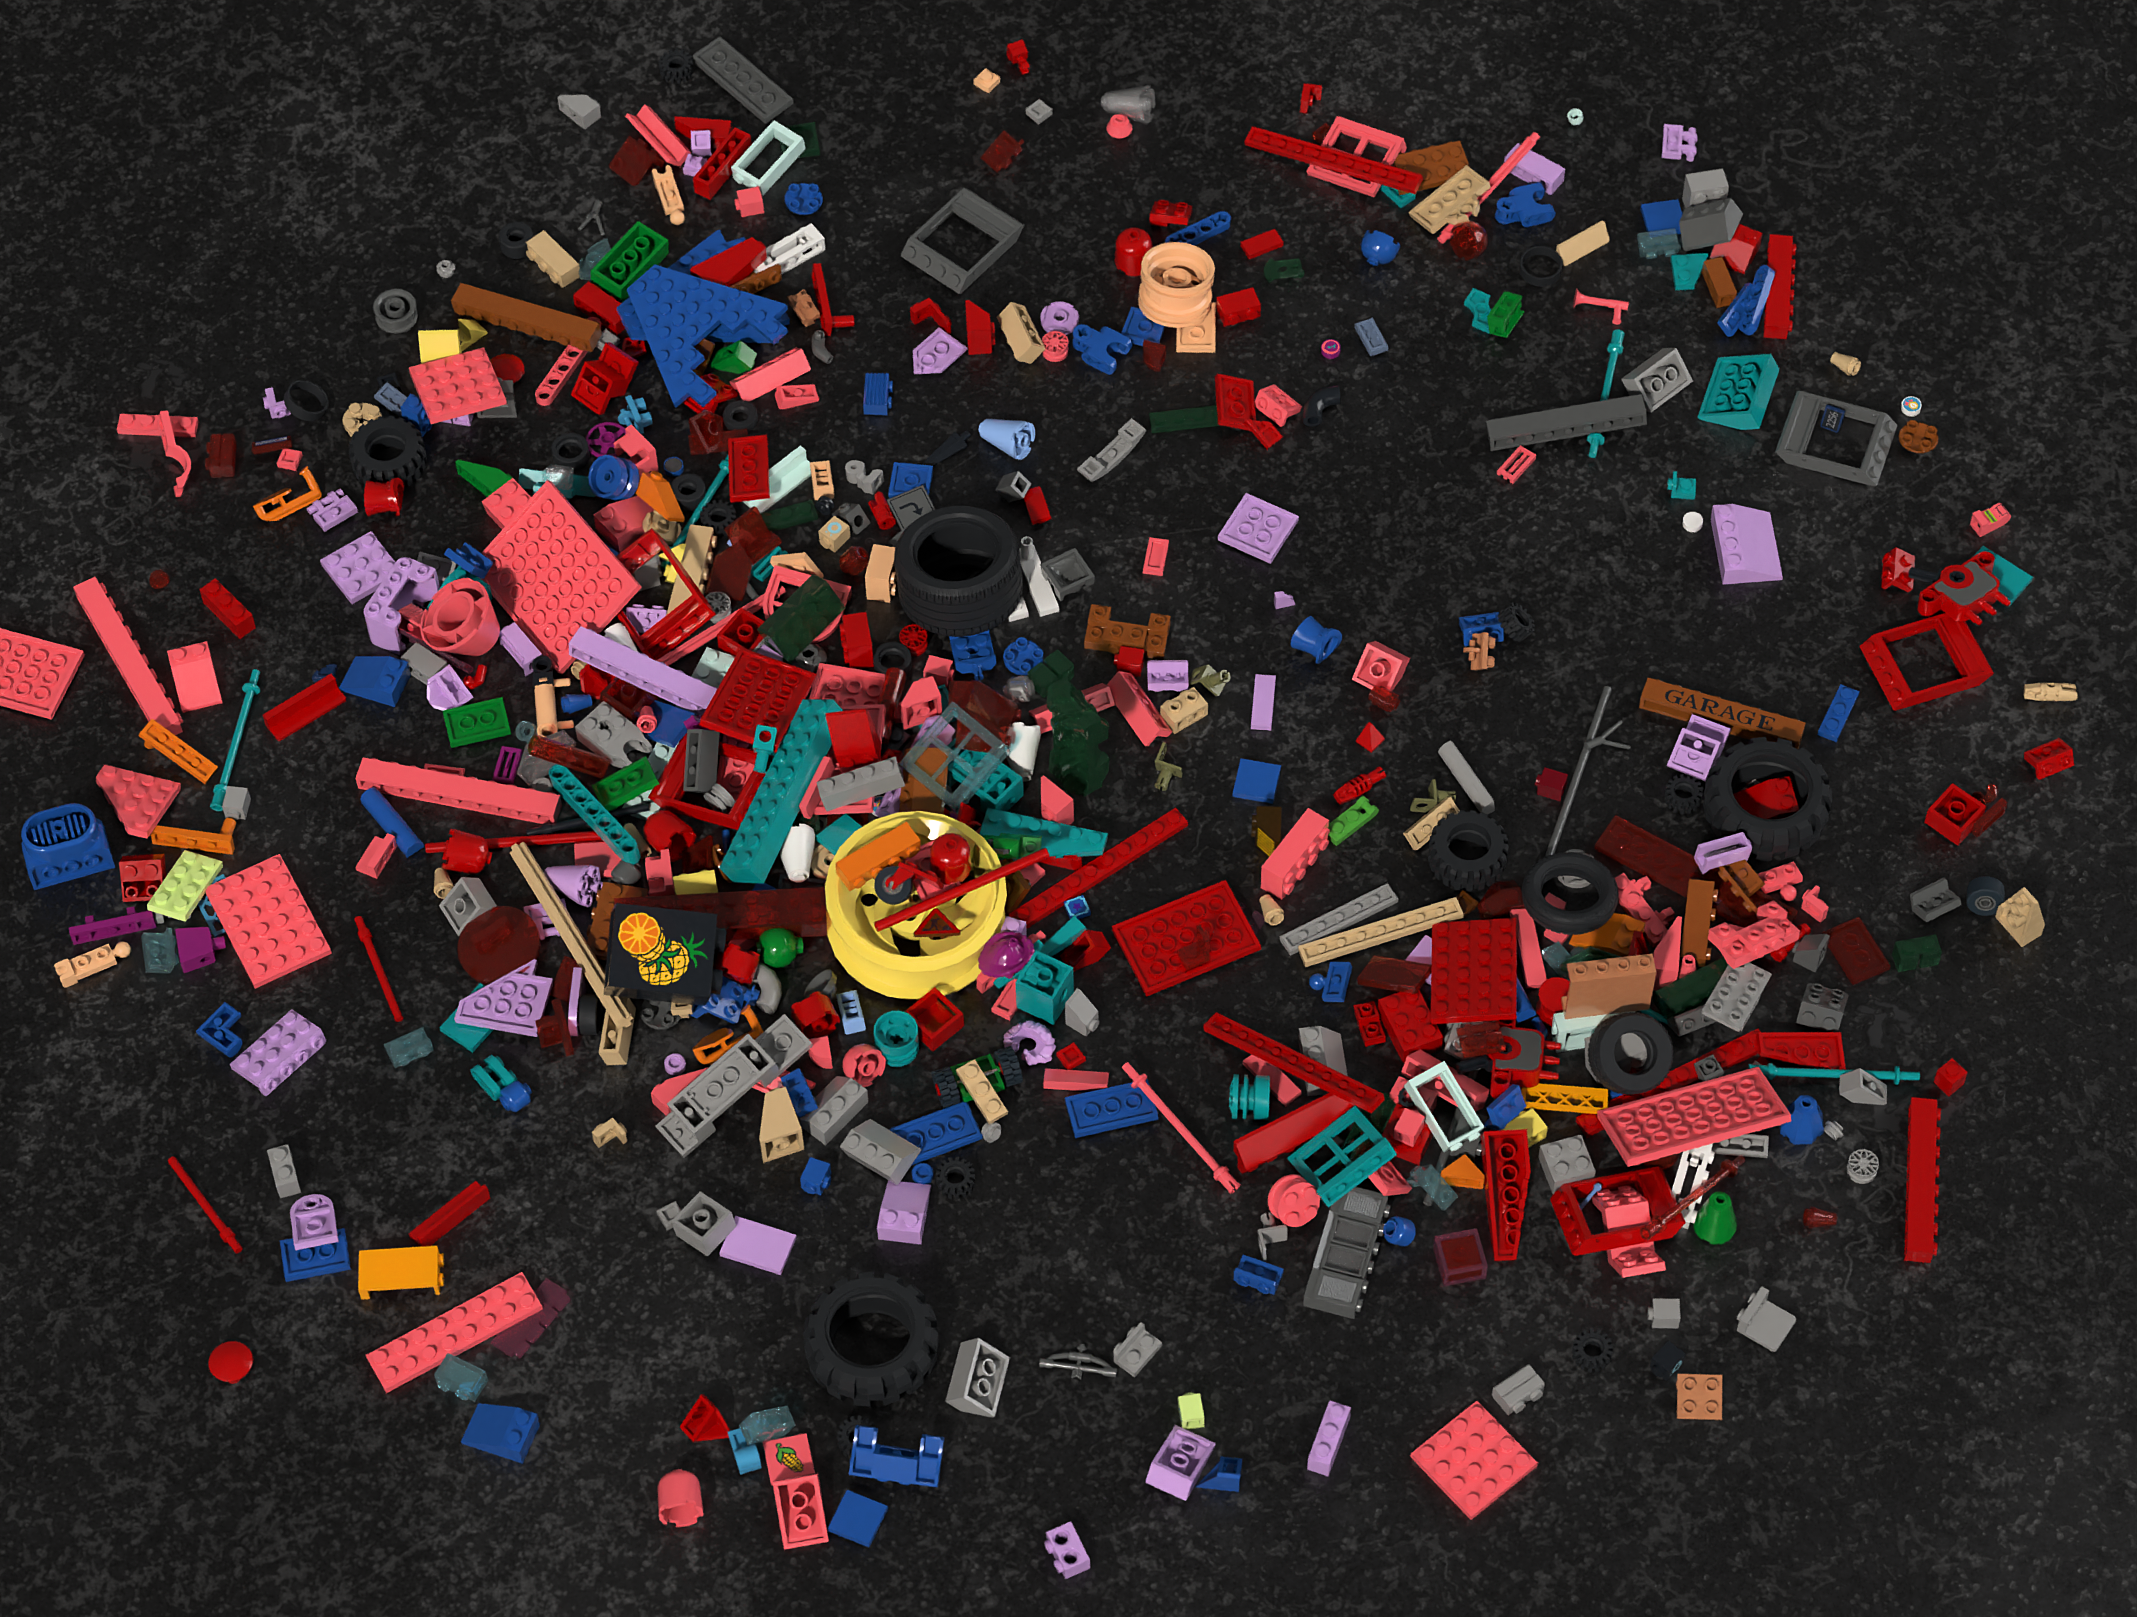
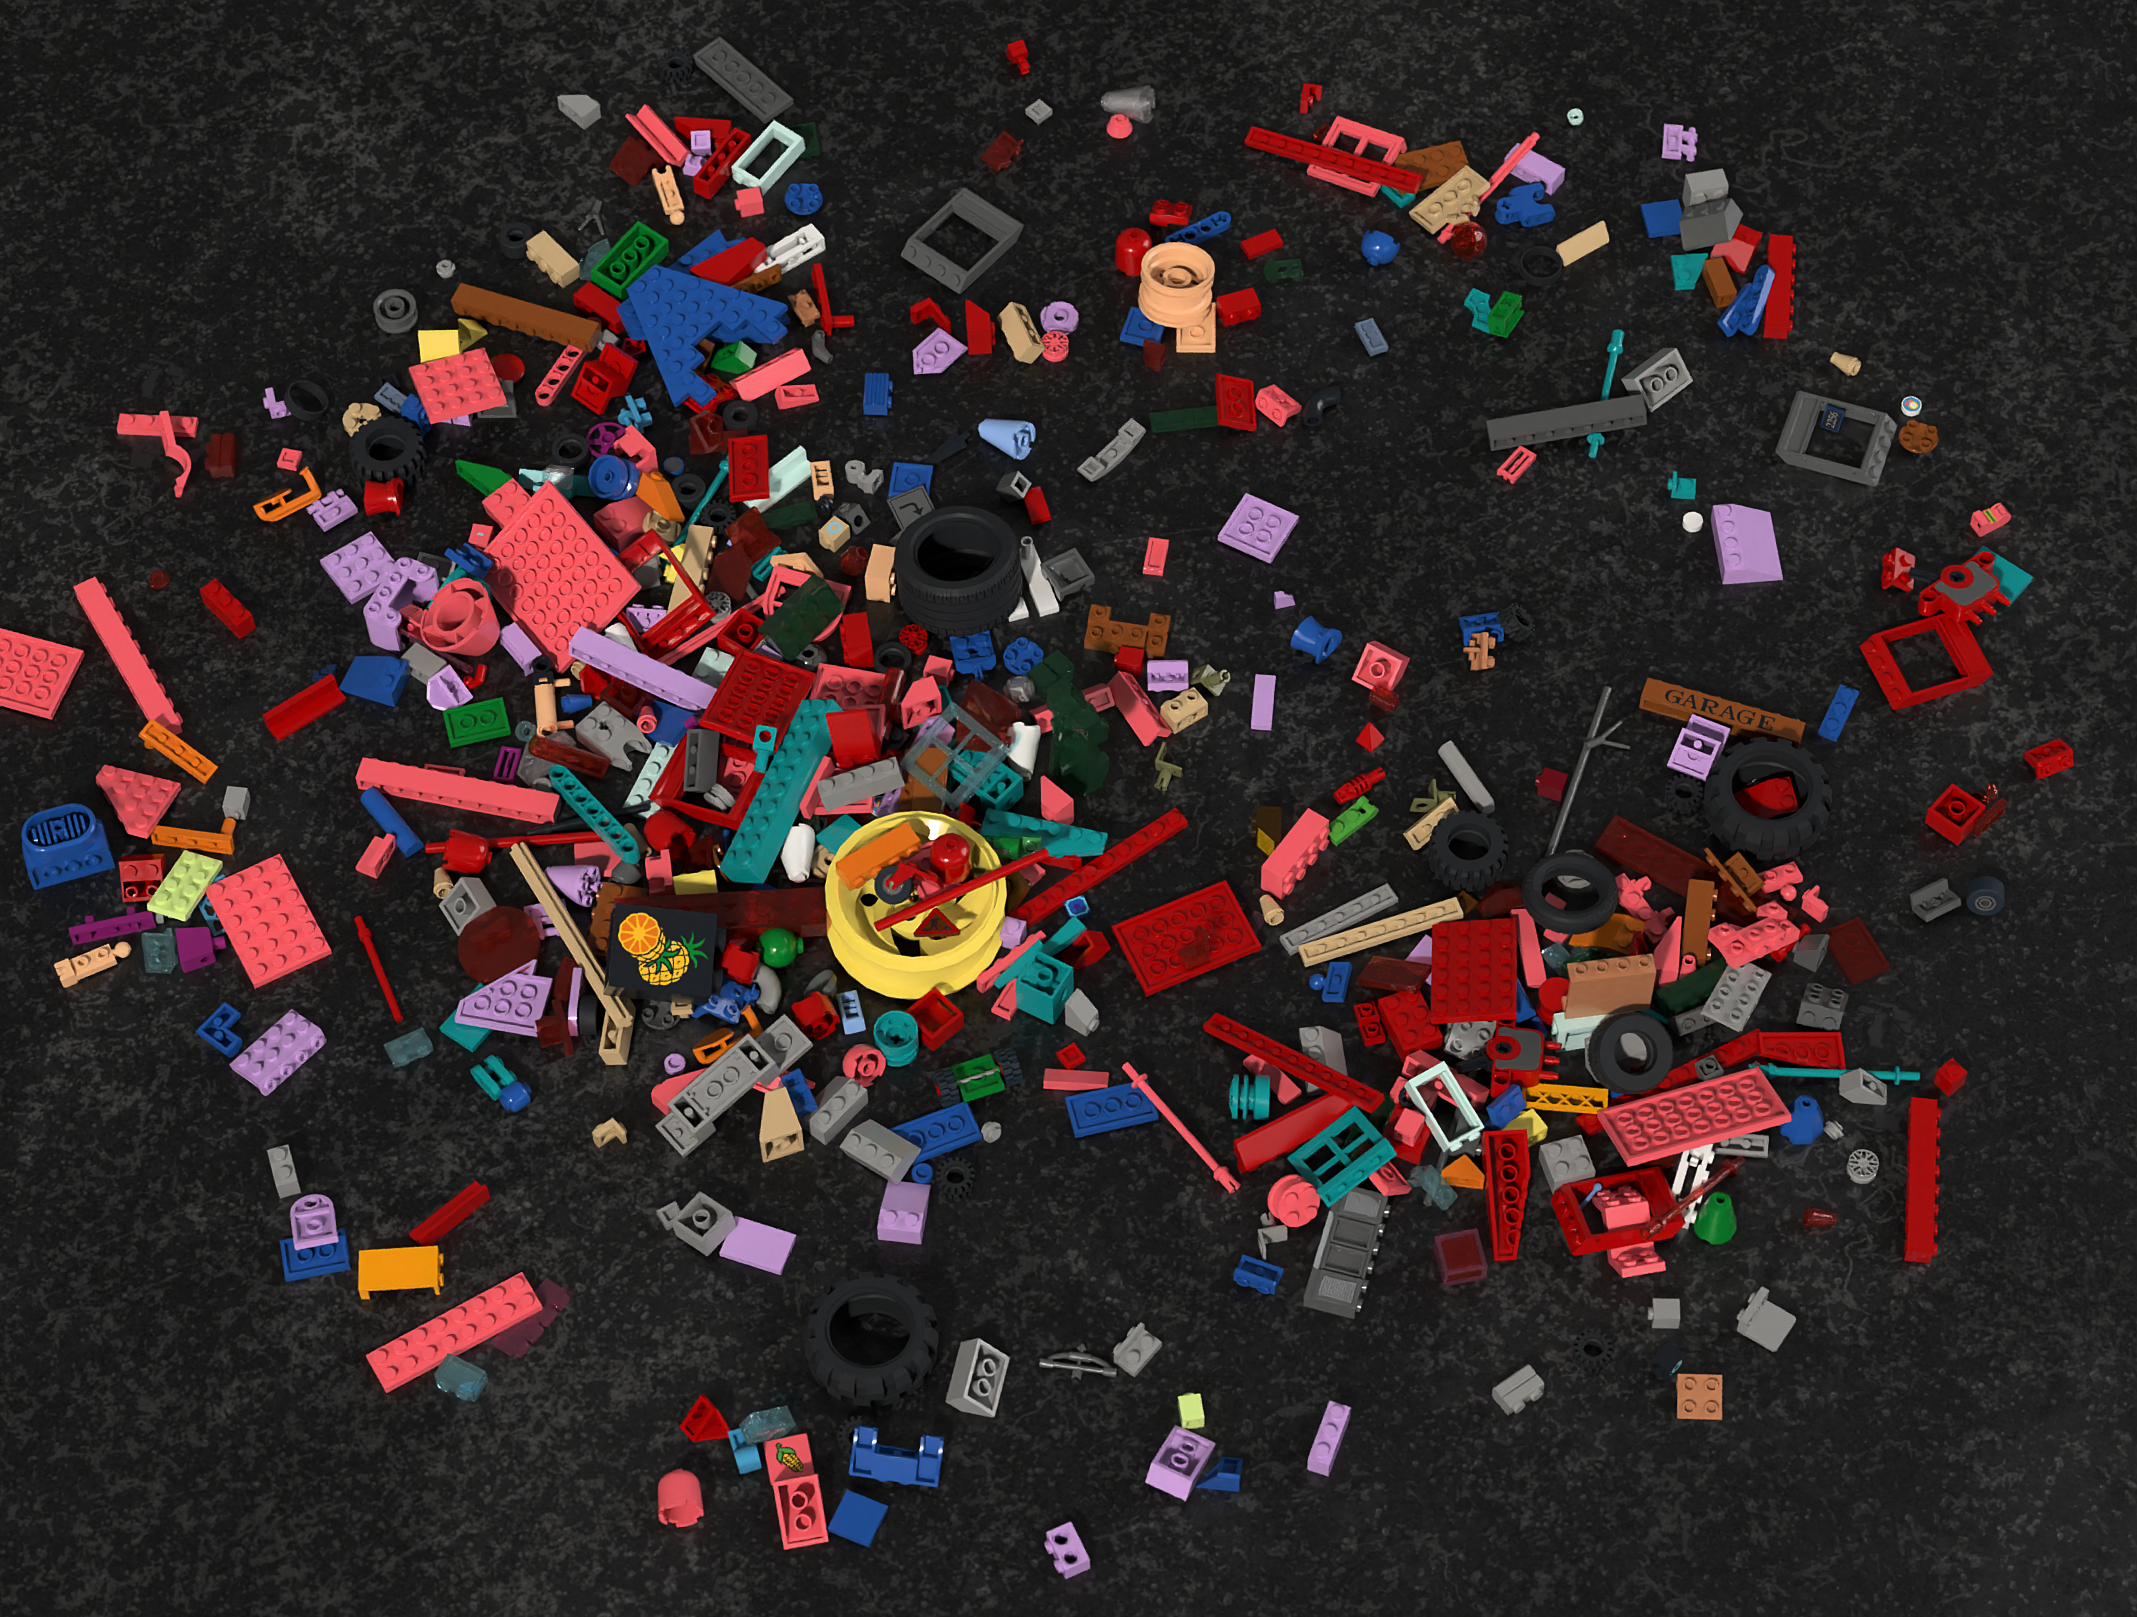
(194, 676): coral slope -> none
(220, 789): teal bar -> none
(225, 1233): red bar -> none
(230, 1361): red dish -> none
(271, 445): clear red tile -> none
(481, 536): none -> coral brick
(502, 1431): blue slope -> none
(625, 784): green plate -> none
(816, 1176): blue brick -> none
(820, 1052): coral brick -> none
(882, 511): red hinge -> none
(957, 691): clear red bracket -> none
(981, 1091): tan plate -> none
(986, 80): light nougat plate -> none
(1005, 954): magenta piece -> none
(1037, 1032): lavender piece -> none
(1098, 345): blue piece -> none
(1256, 781): blue tile -> none
(1264, 431): red tile -> none
(1330, 349): magenta tile -> none
(1399, 1231): blue head -> none
(1473, 1460): coral plate -> none
(1480, 1044): clear red plate -> none
(1610, 303): coral piece -> none
(1658, 243): clear light blue bracket -> none
(1722, 852): lavender window -> none
(1739, 391): teal slope -> none
(1907, 953): clear green piece -> none
(2021, 917): tan wedge -> none
(2050, 691): tan hinge -> none

